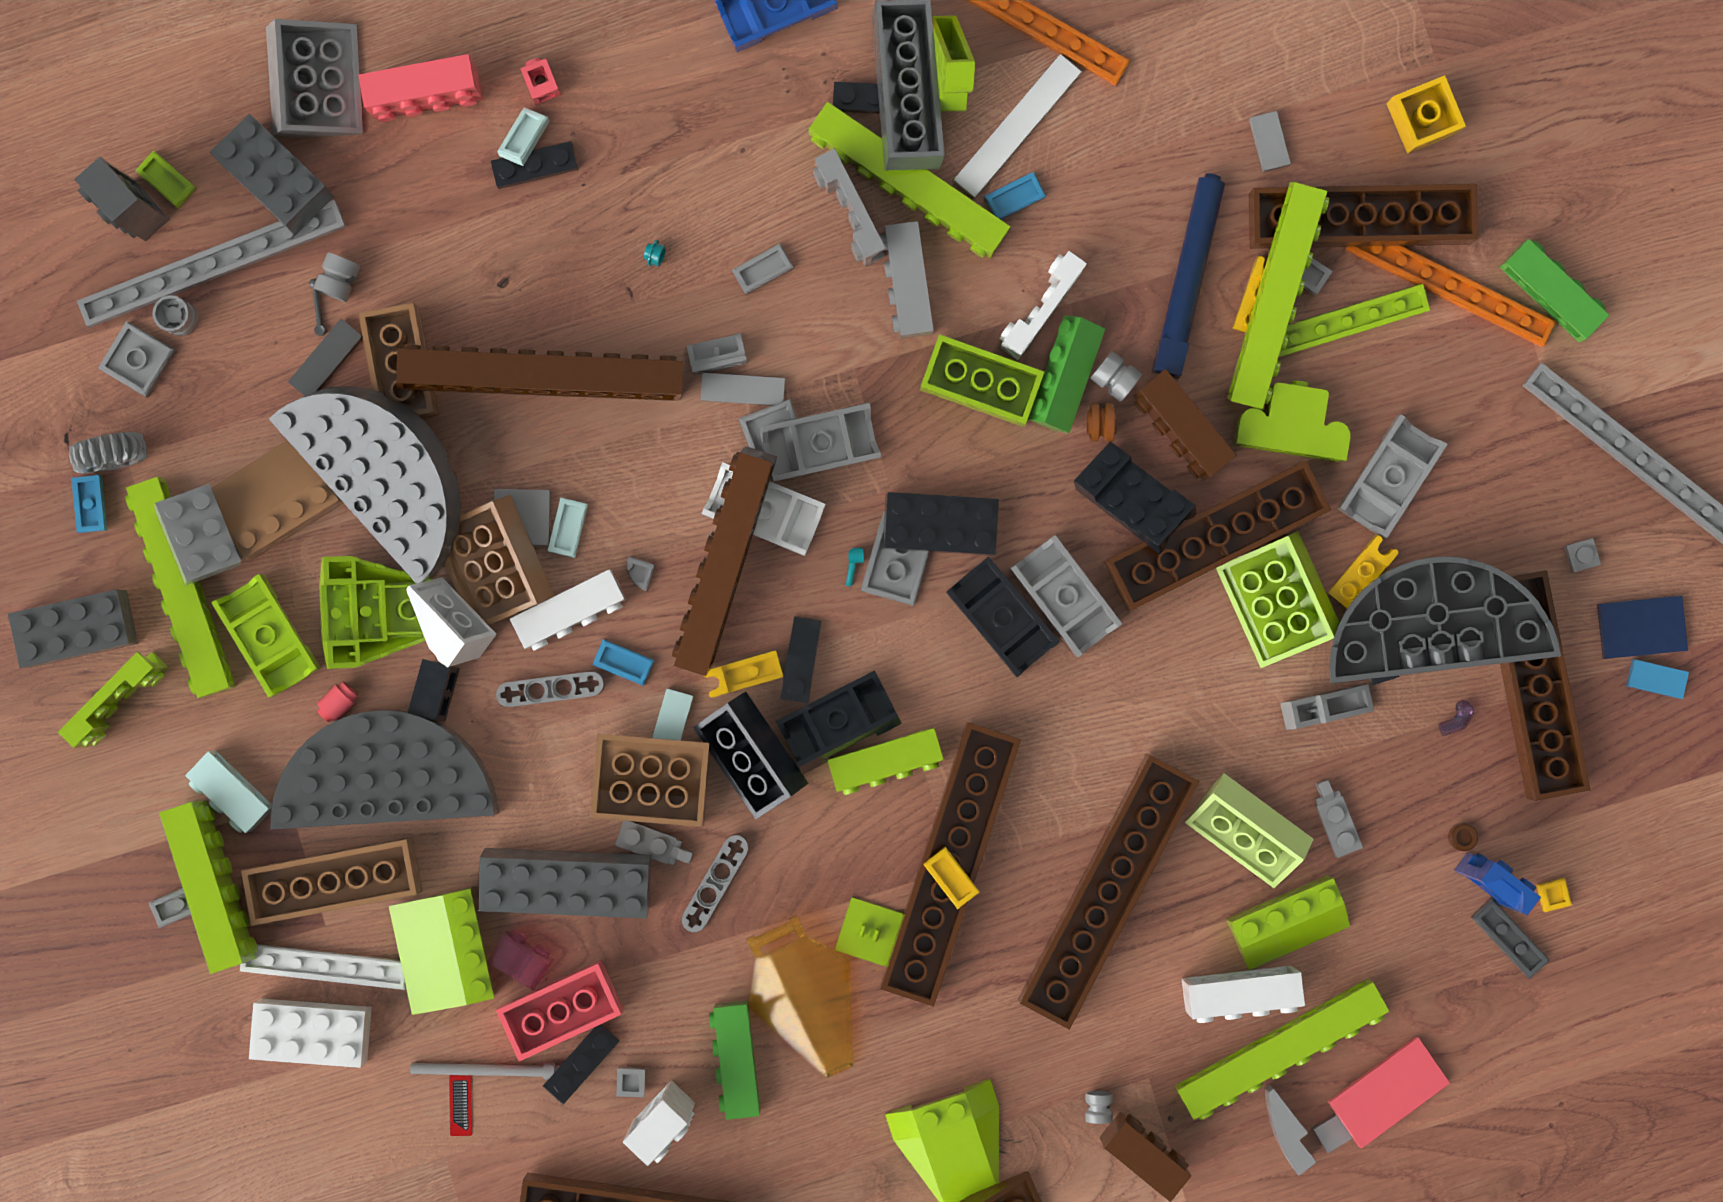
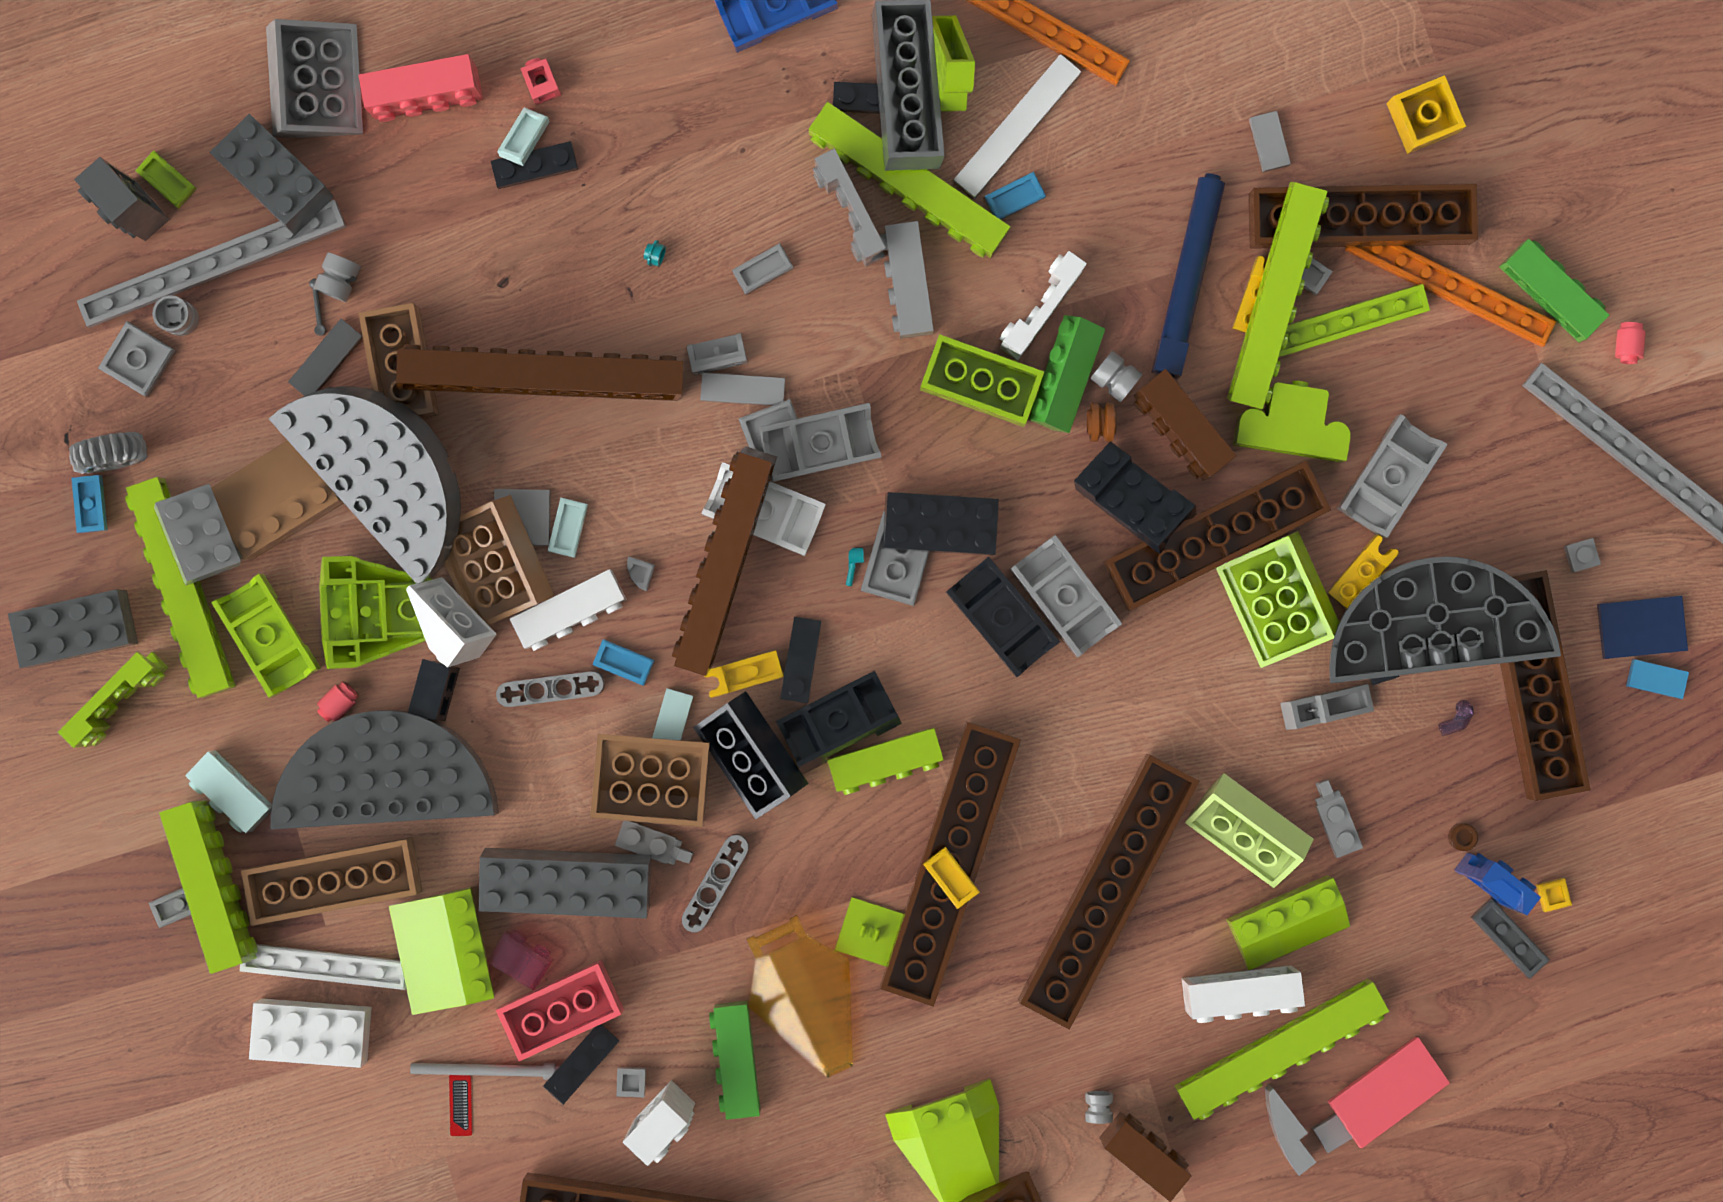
(1630, 342): none -> coral brick

